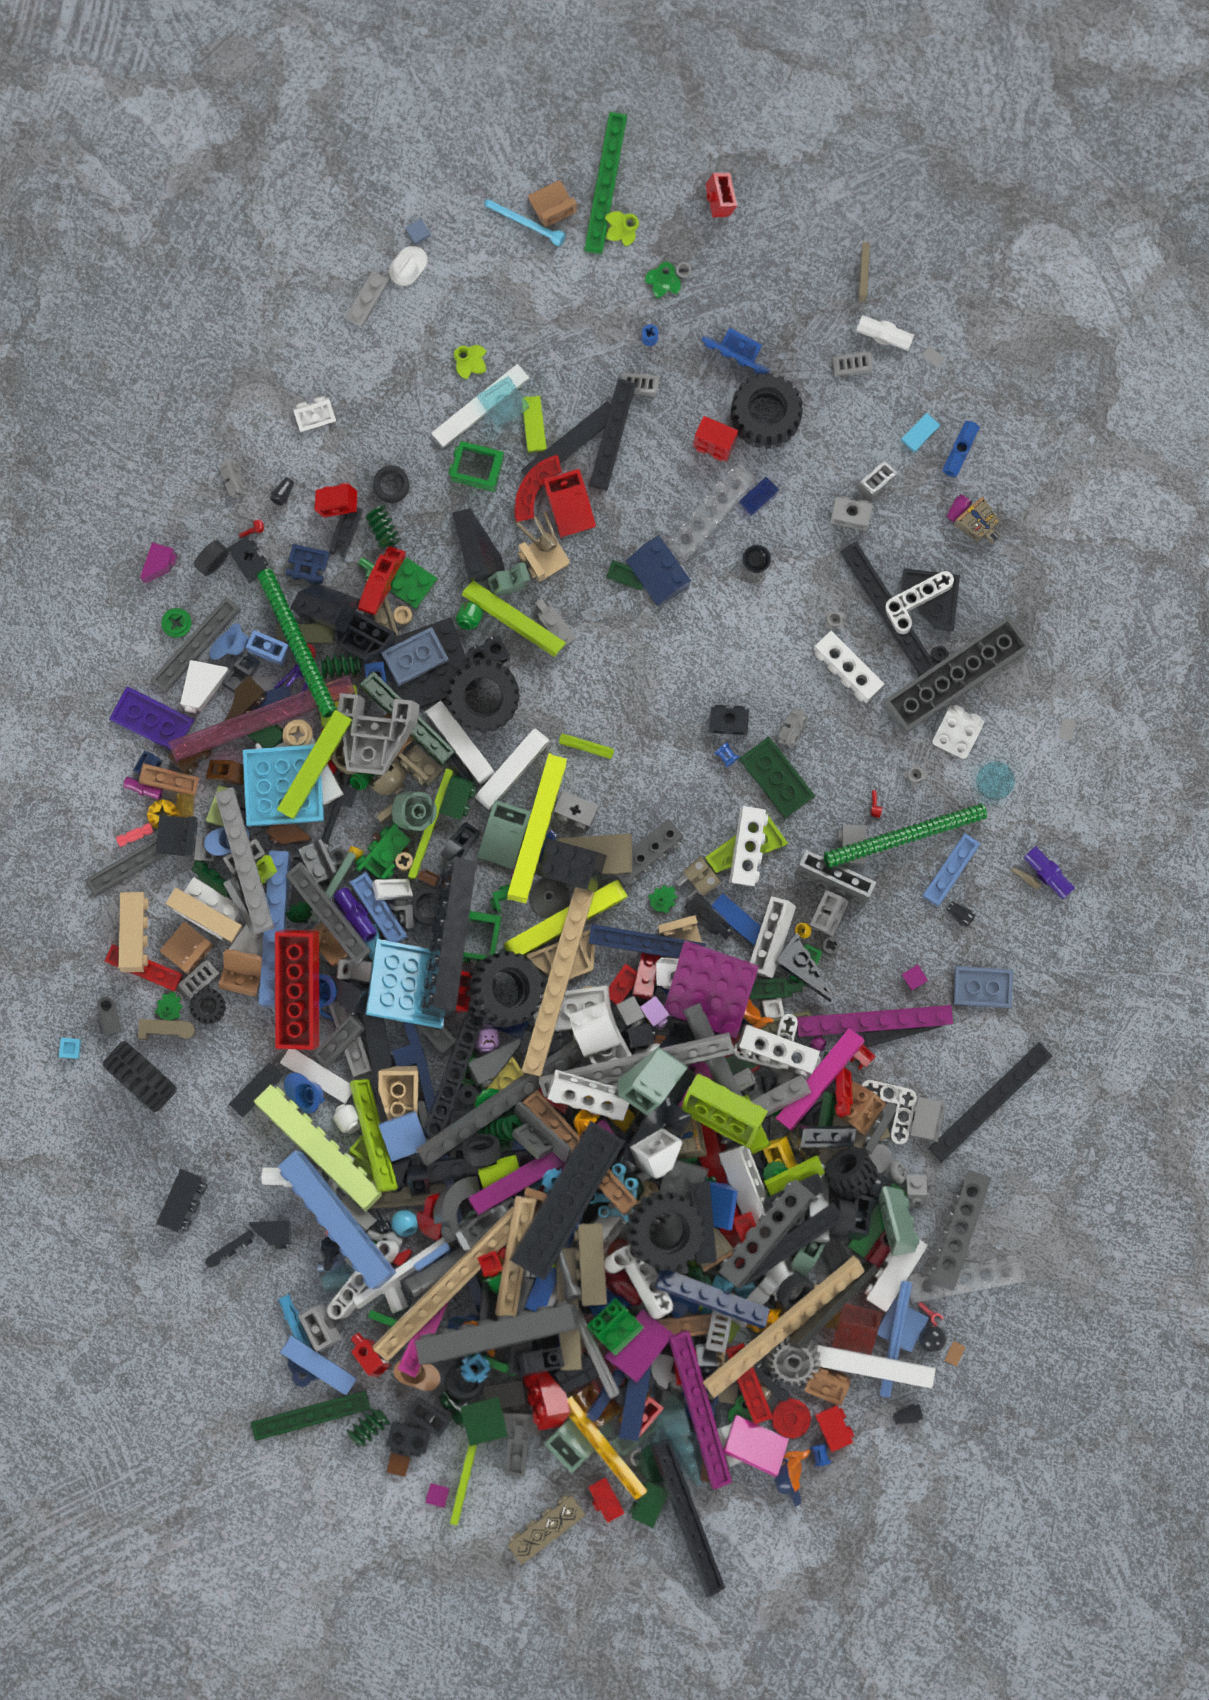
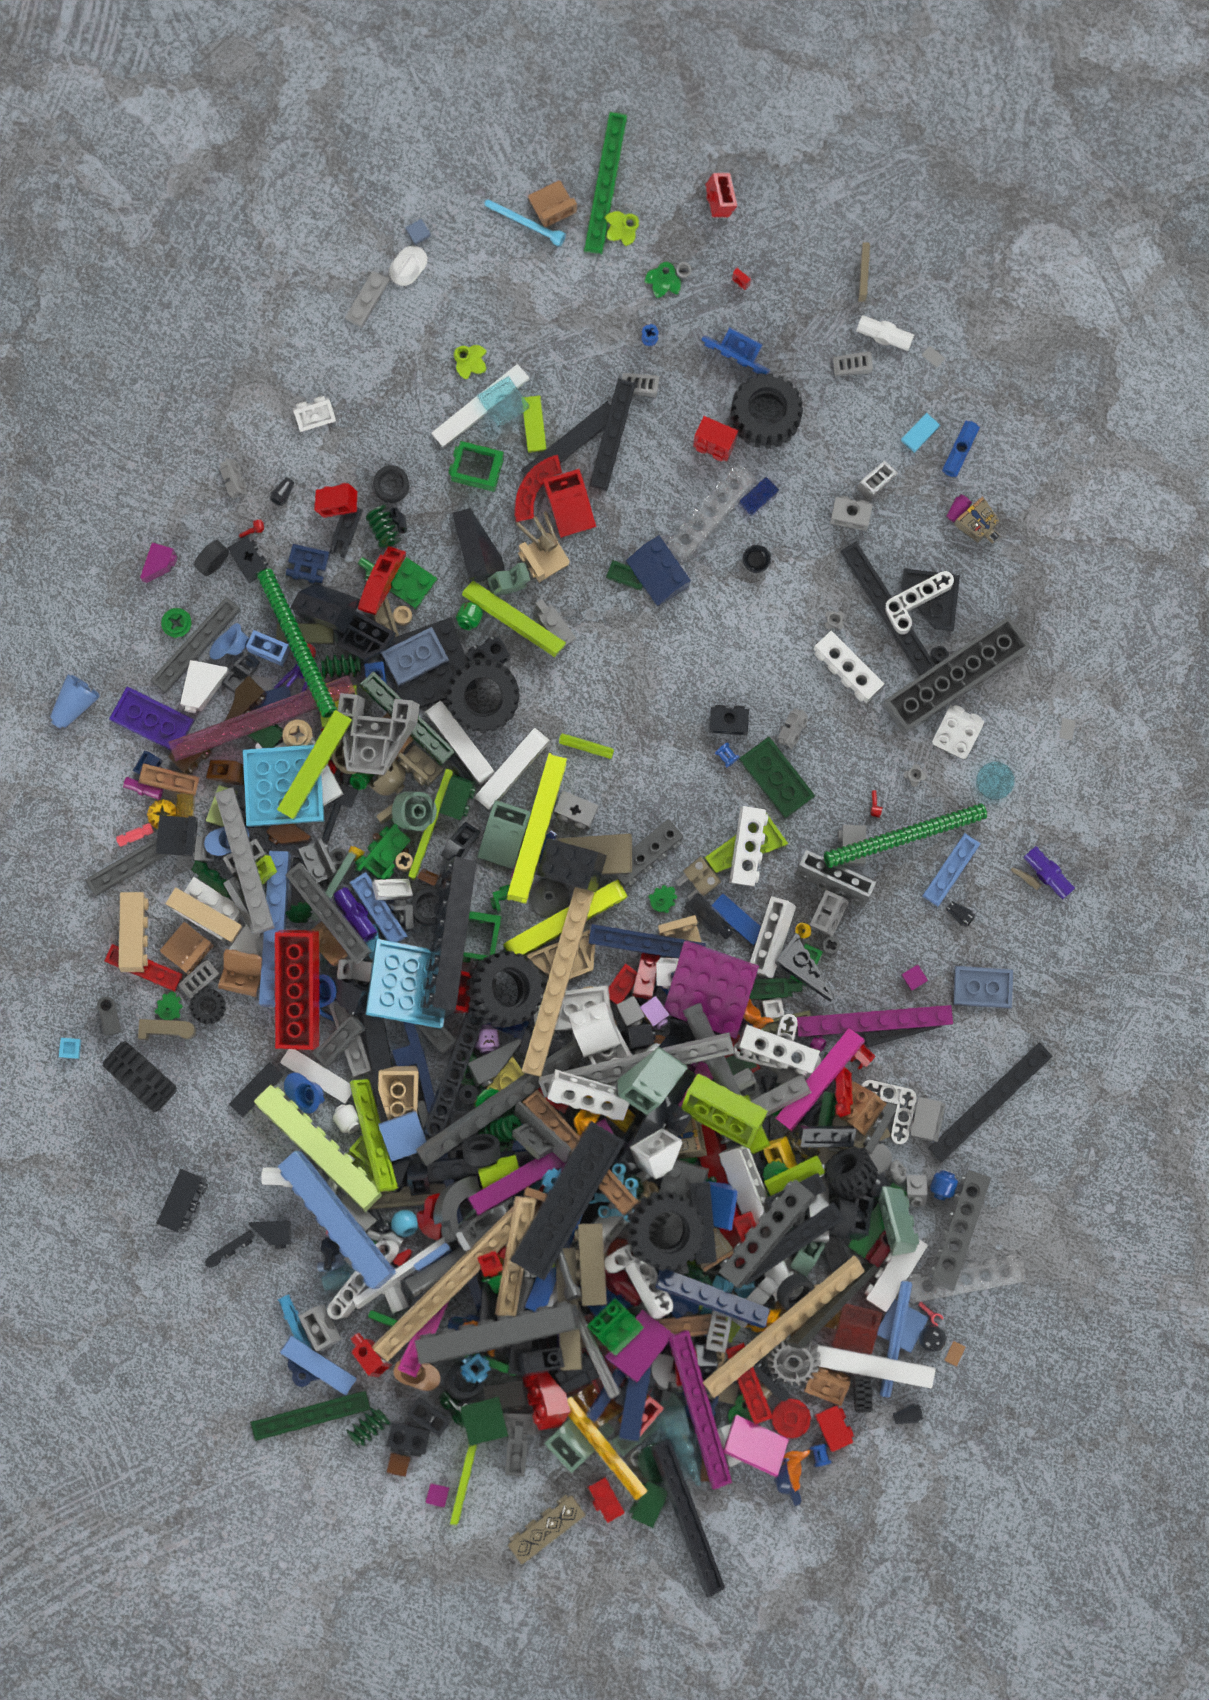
(72, 701): none -> medium blue cone
(399, 519): none -> black arm
(741, 279): none -> red tile
(862, 1394): none -> black tyre
(943, 1185): none -> blue head

